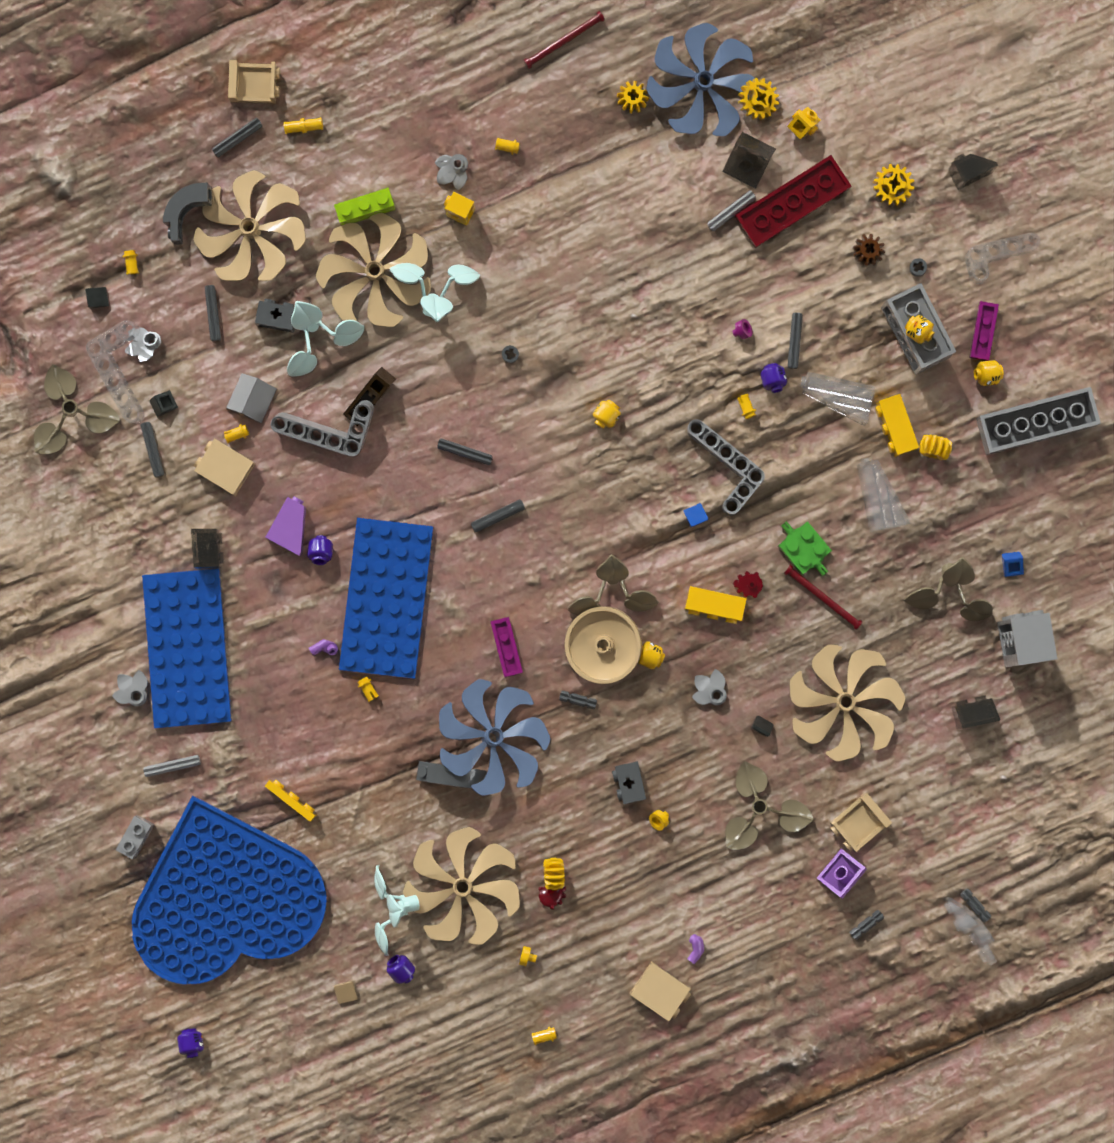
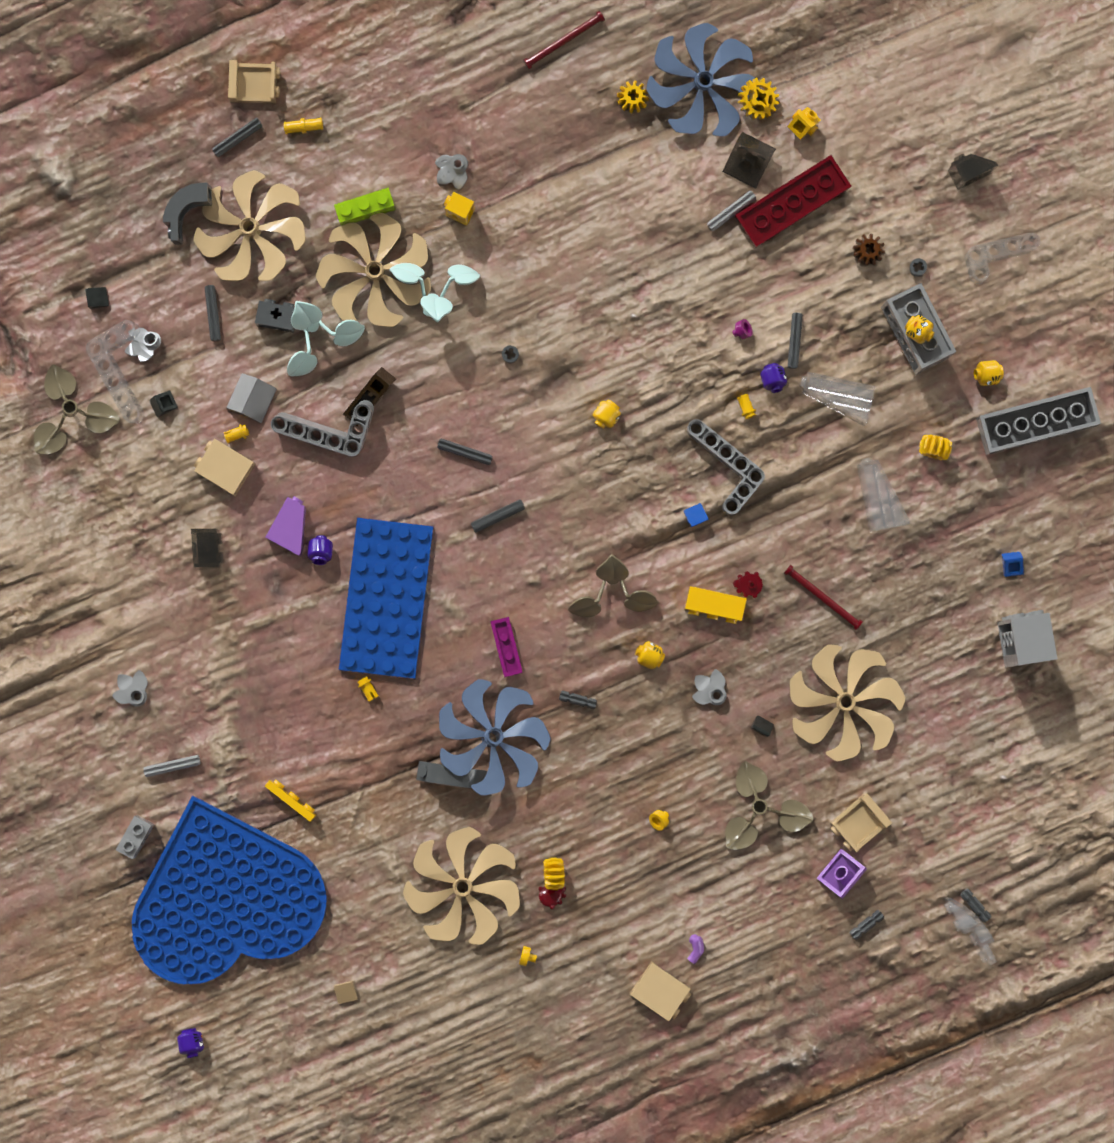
(131, 262): yellow pin -> none
(152, 449): dark grey axle -> none
(186, 648): blue plate -> none
(325, 646): medium lavender arm -> none
(396, 909): light aqua plant -> none
(400, 969): dark purple head -> none
(508, 146): yellow pin -> none
(544, 1036): yellow pin -> none
(603, 645): tan dish -> none
(636, 792): dark grey brick -> none
(804, 548): bright green plate -> none
(896, 425): yellow brick -> none
(900, 185): yellow gear -> none
(953, 575): dark tan plant -> none
(975, 713): clear smoke slope -> none
(984, 331): magenta plate -> none

